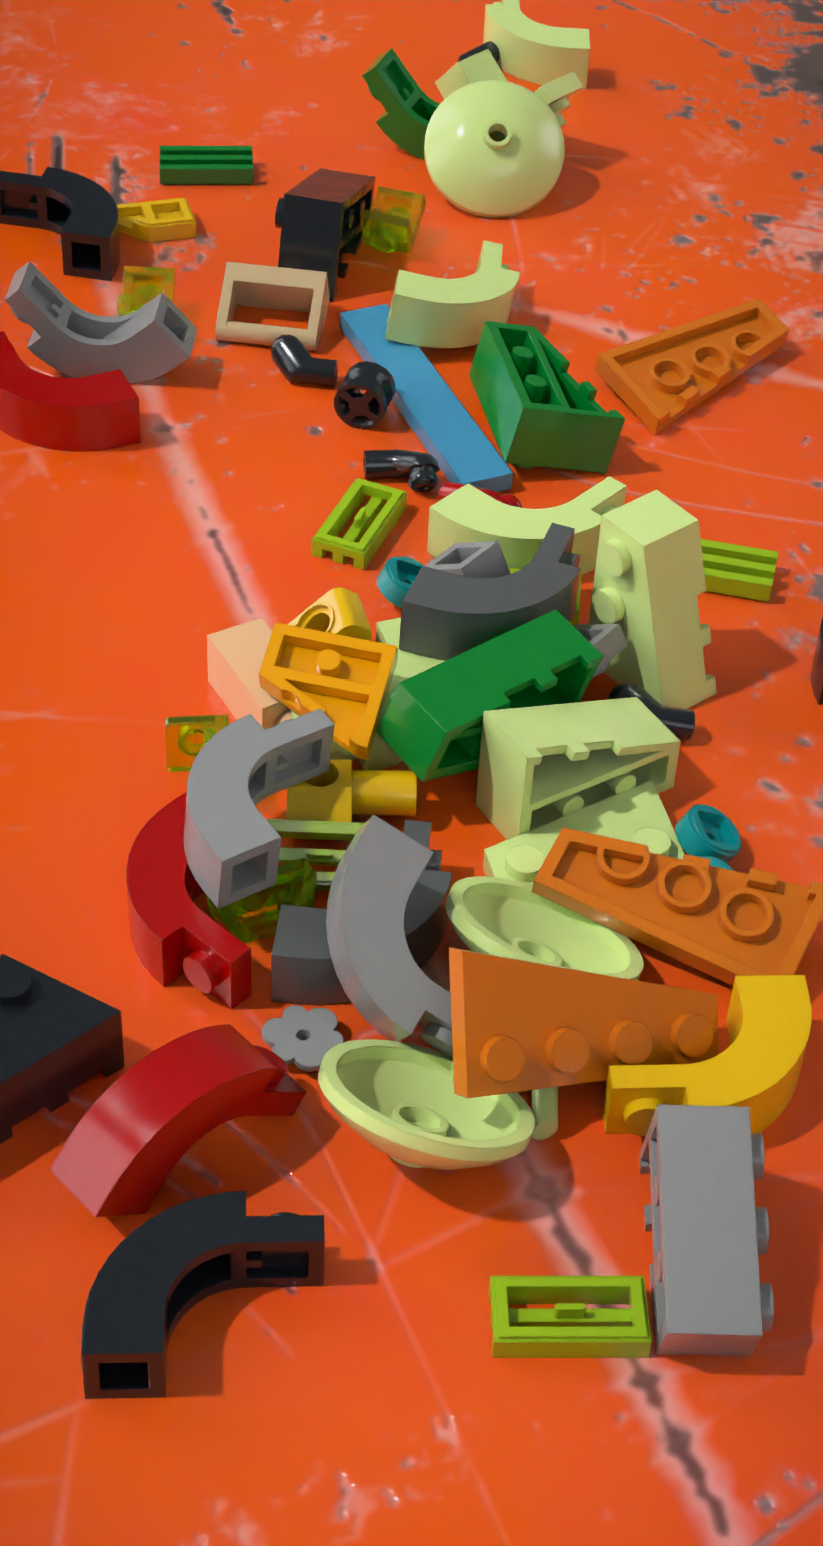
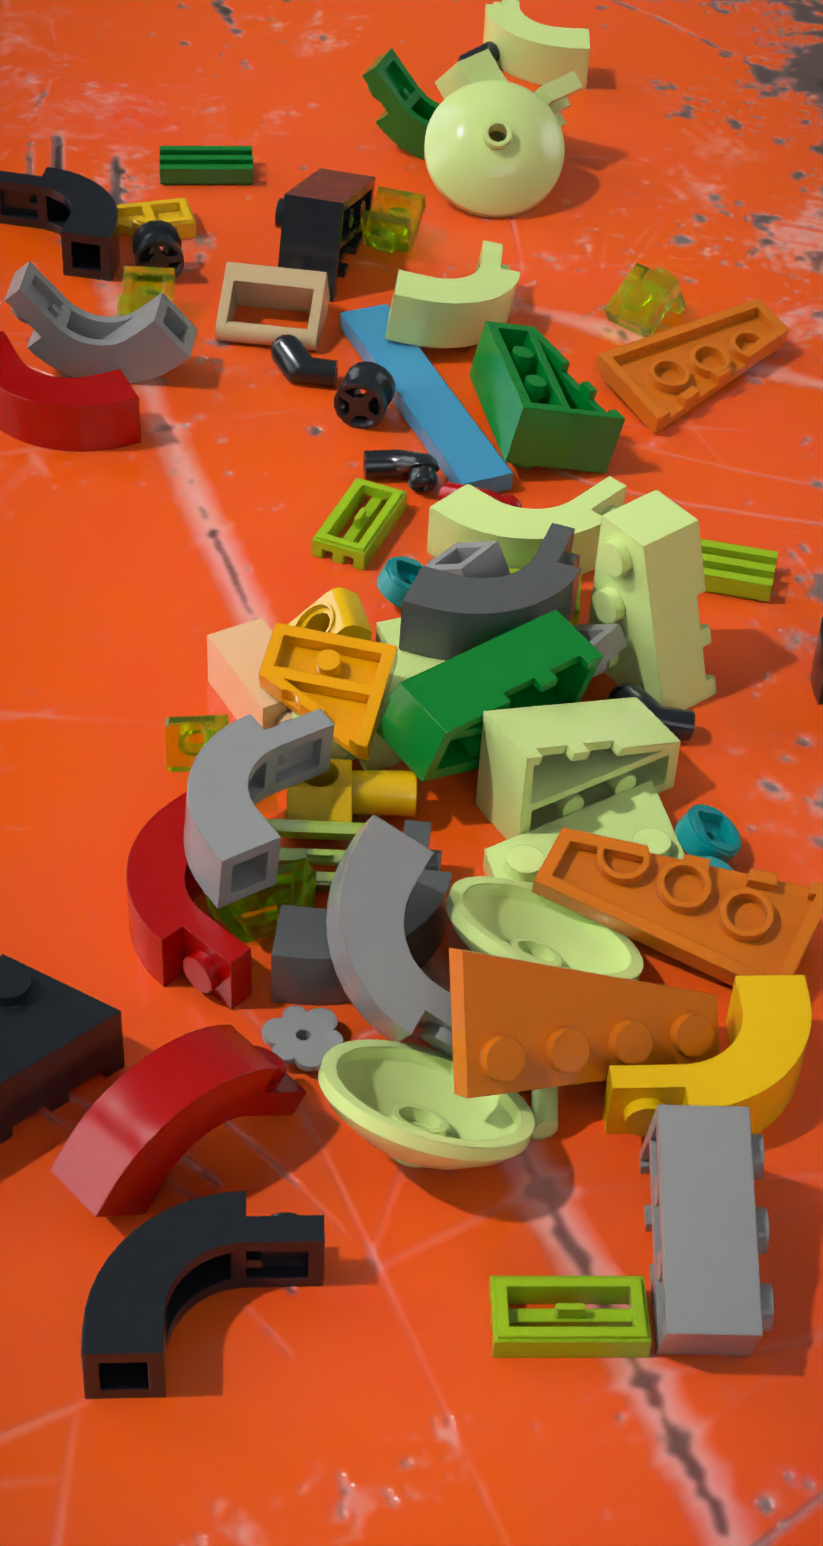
(147, 245): none -> black wheel
(645, 299): none -> clear neon green bracket

